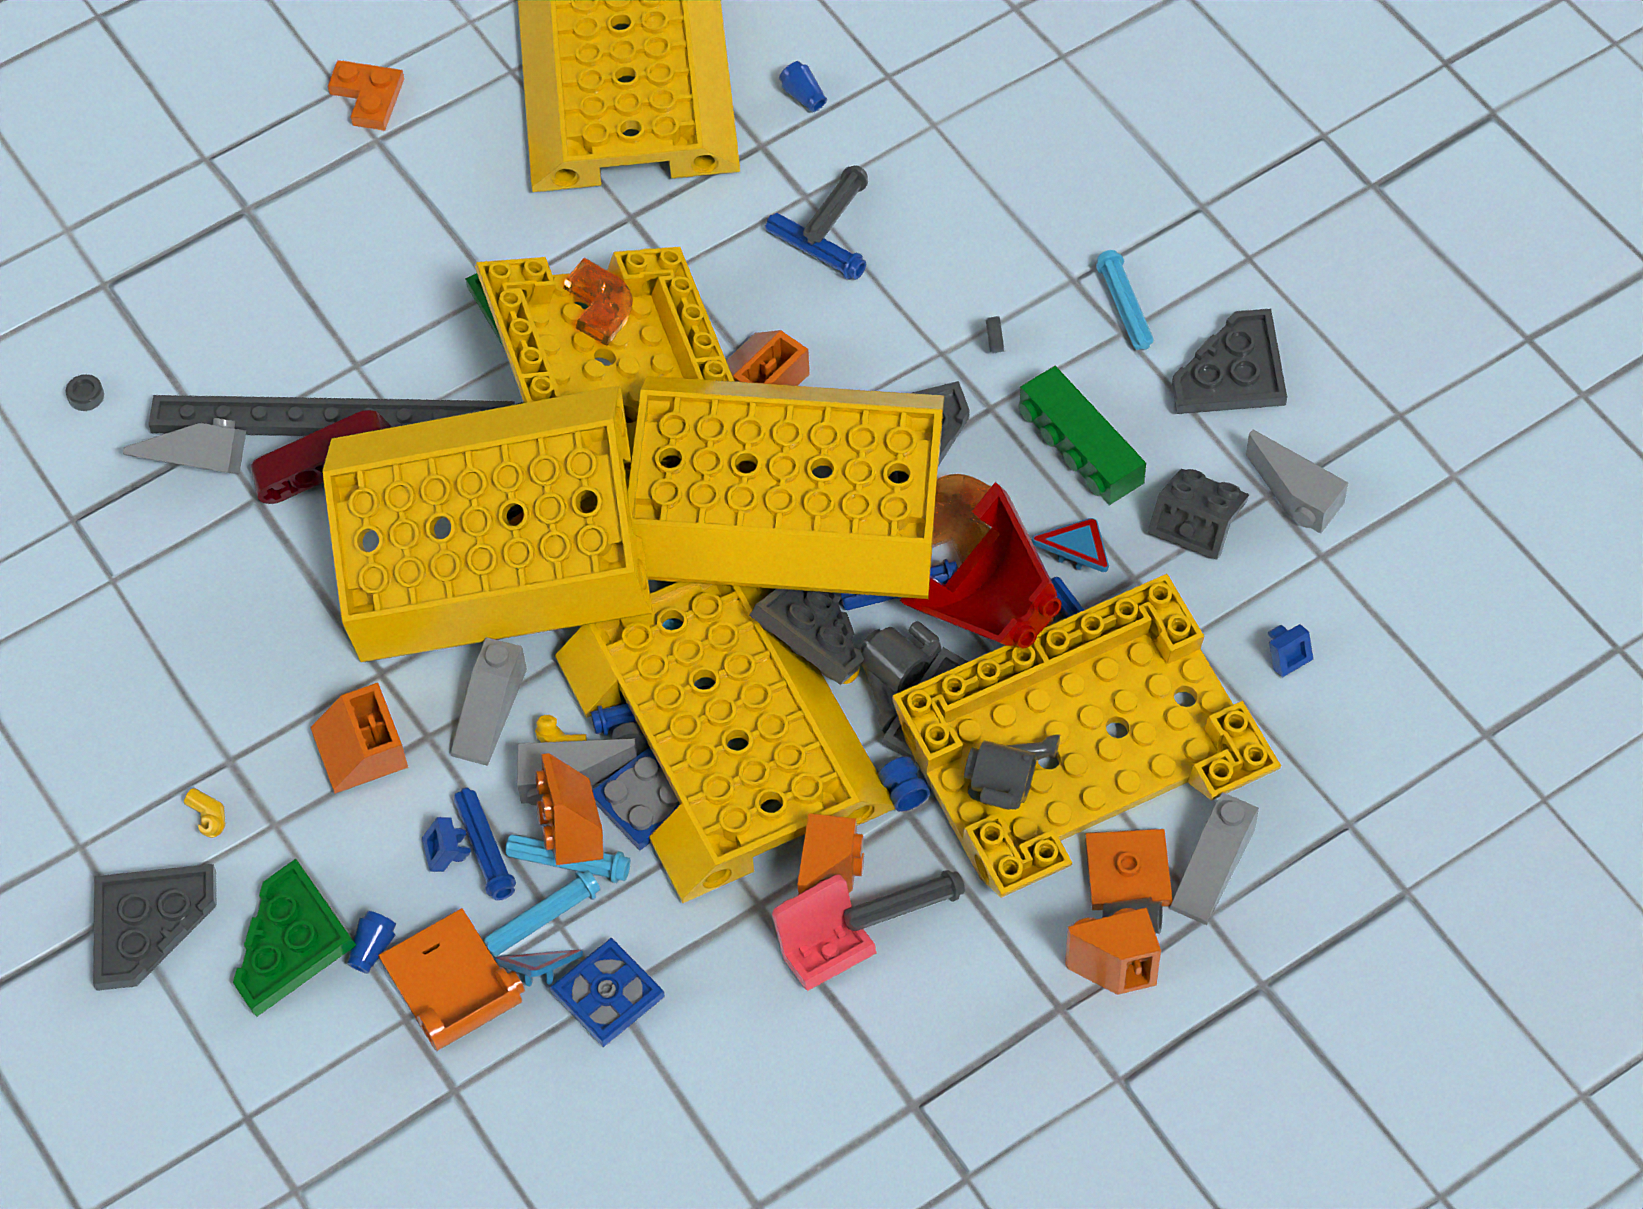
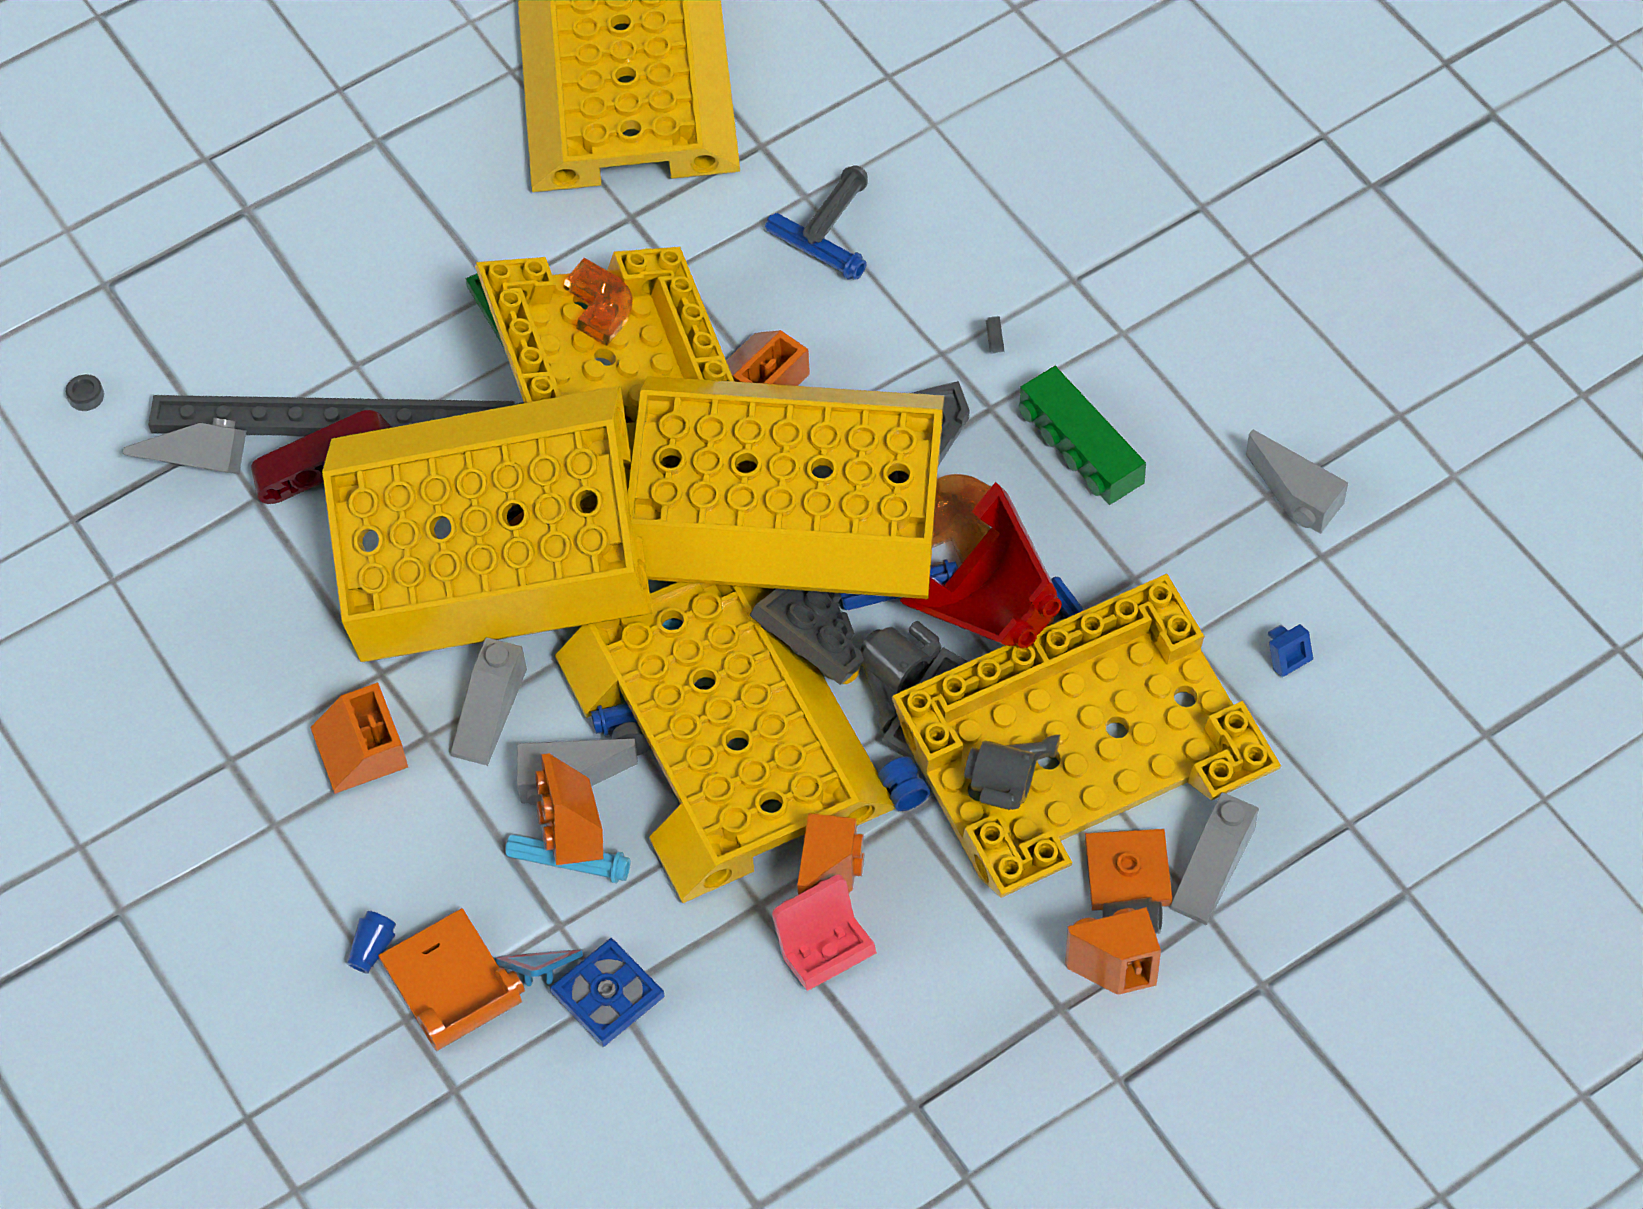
(145, 918): dark grey plate -> none
(210, 810): yellow arm -> none
(288, 939): green plate -> none
(372, 86): orange plate -> none
(442, 844): blue tile -> none
(499, 883): blue axle -> none
(542, 913): medium azure axle -> none
(549, 732): yellow arm -> none
(637, 798): light grey piece -> none
(802, 85): blue cone -> none
(946, 887): dark grey axle -> none
(1076, 542): dark azure piece -> none
(1111, 266): medium azure axle -> none
(1196, 512): dark grey bracket -> none
(1234, 368): dark grey plate -> none

